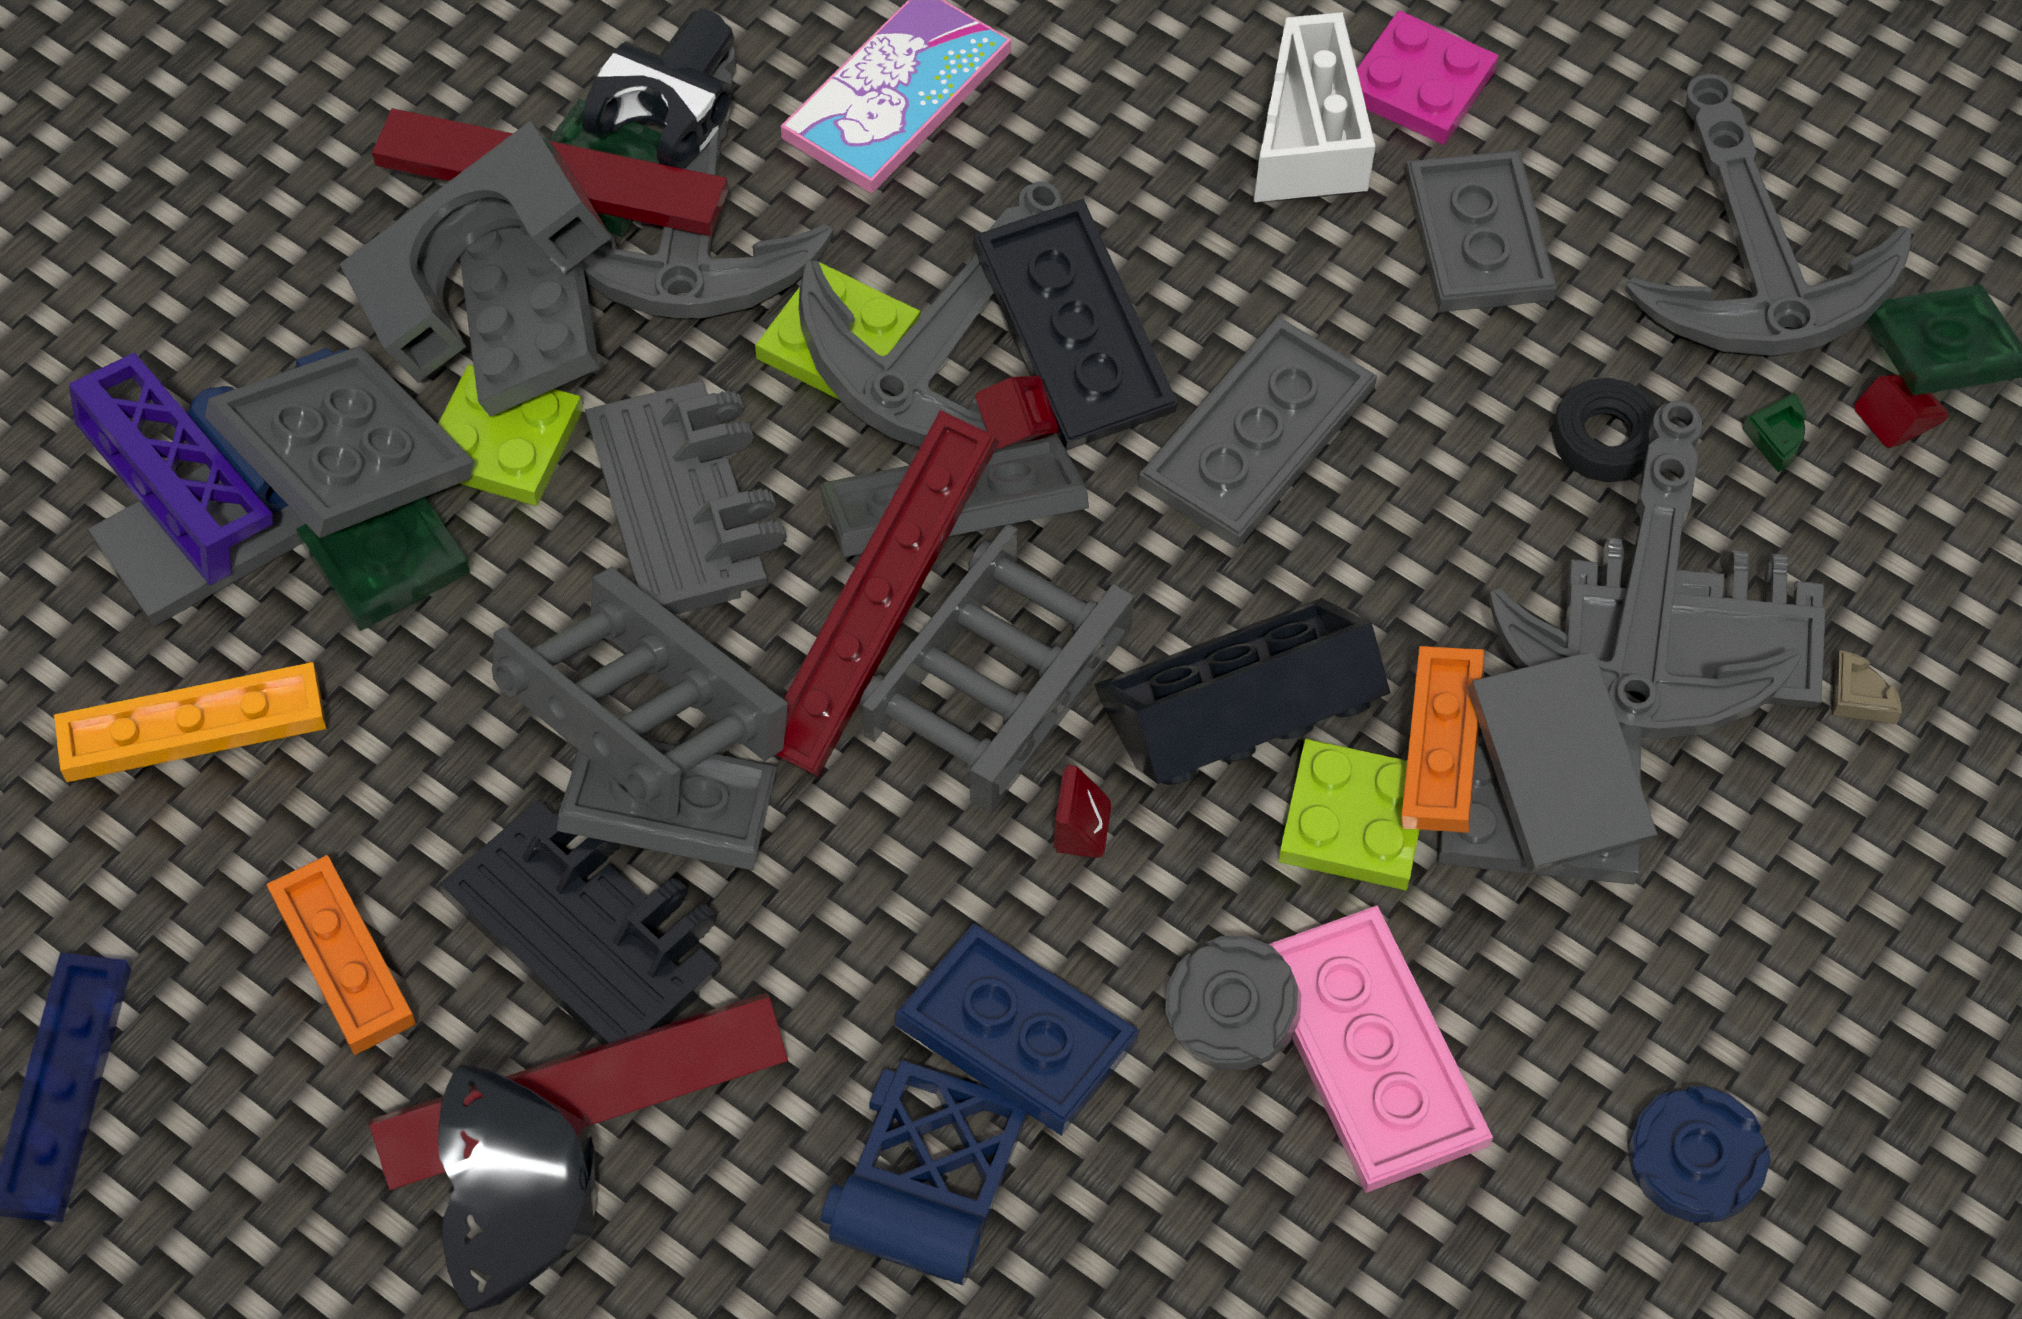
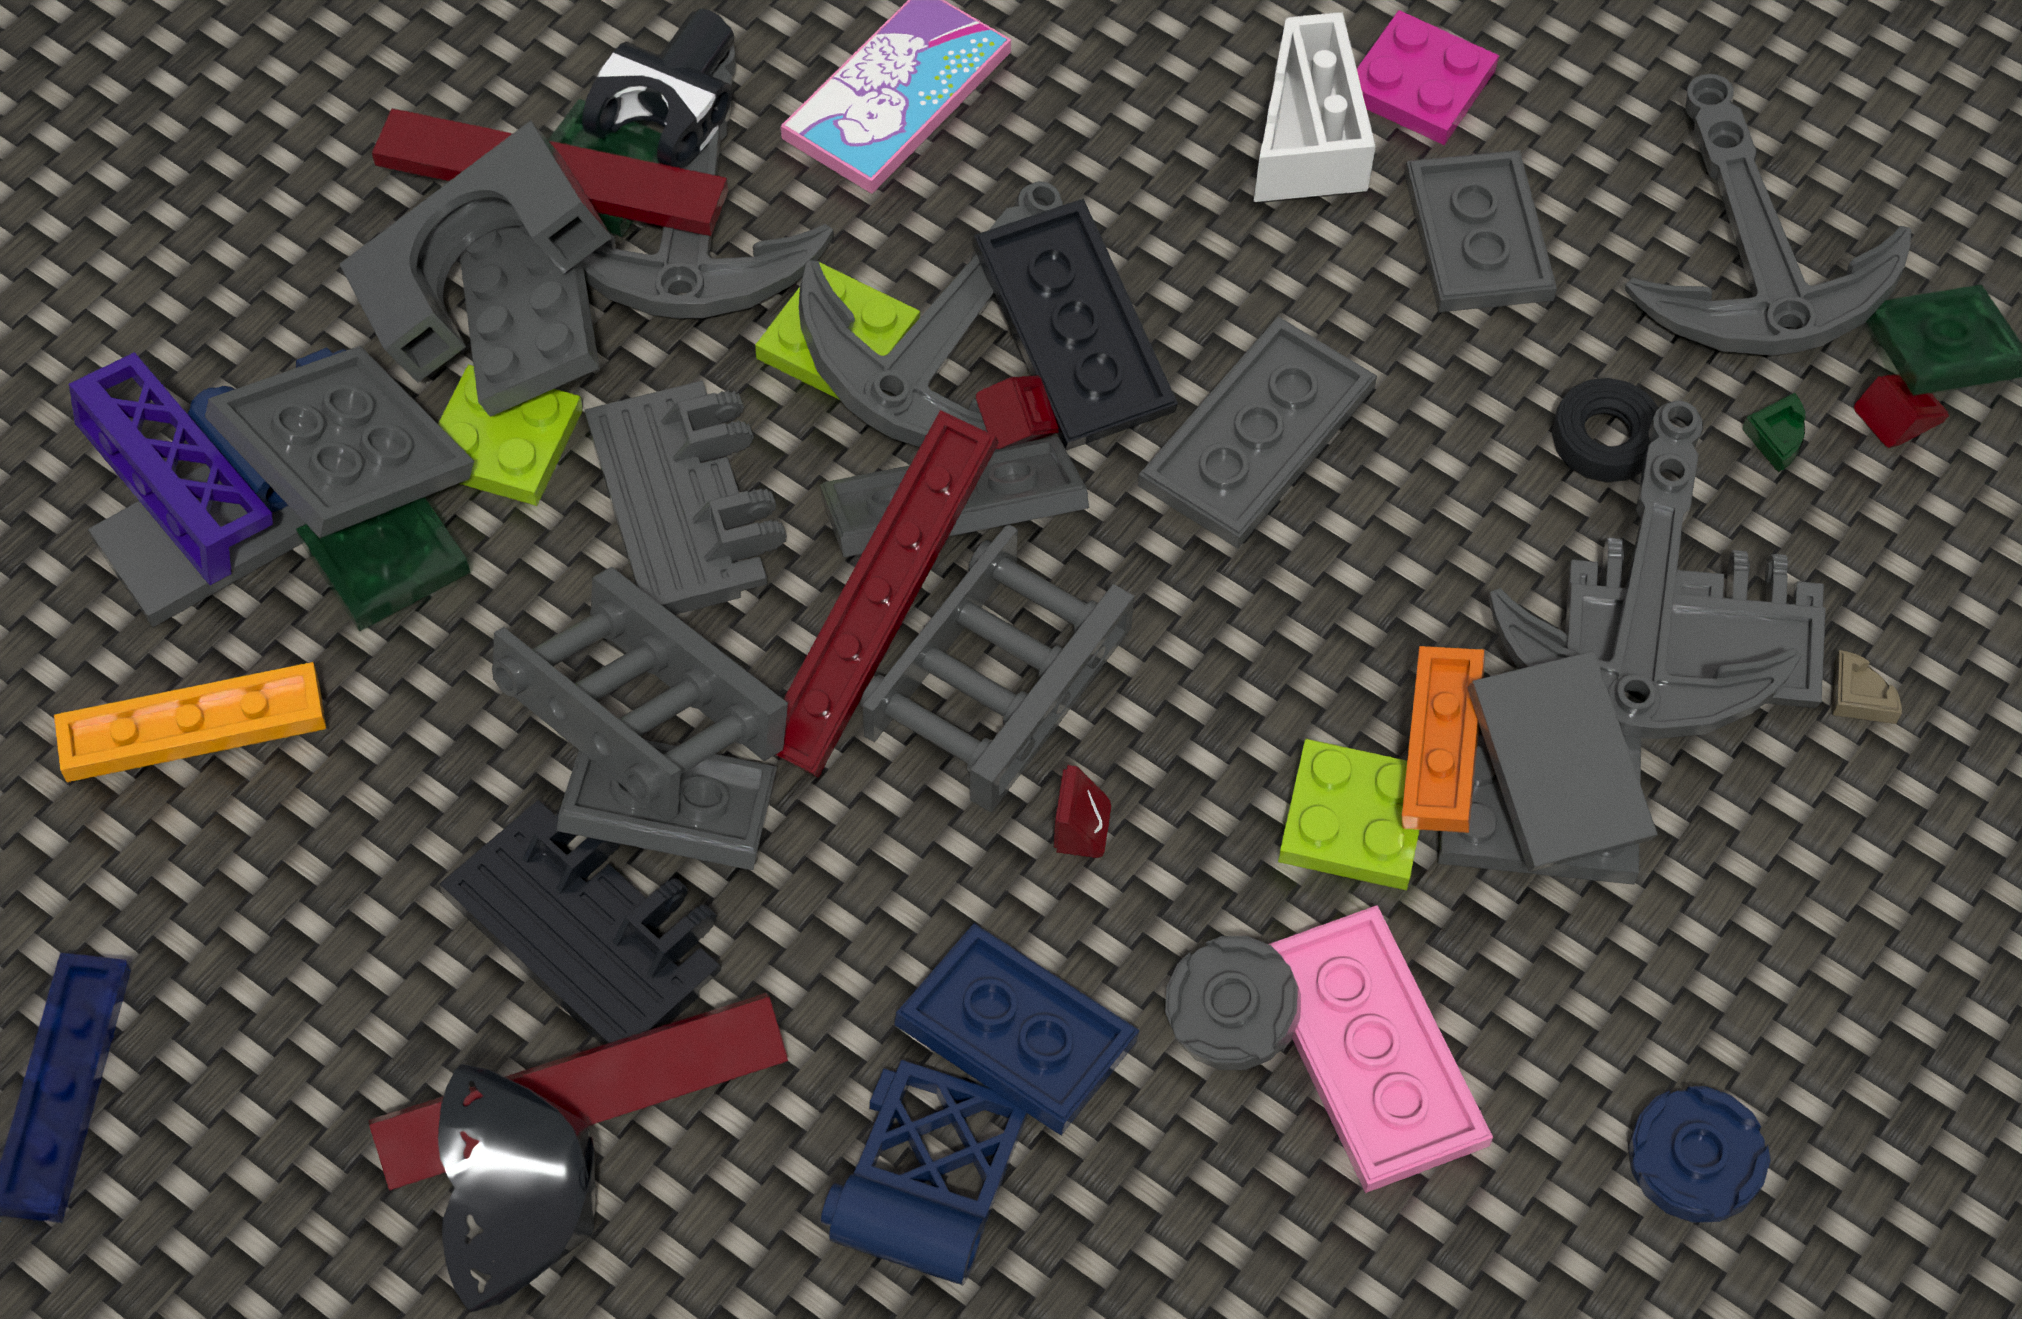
(341, 955): orange plate -> none
(1245, 690): black slope -> none

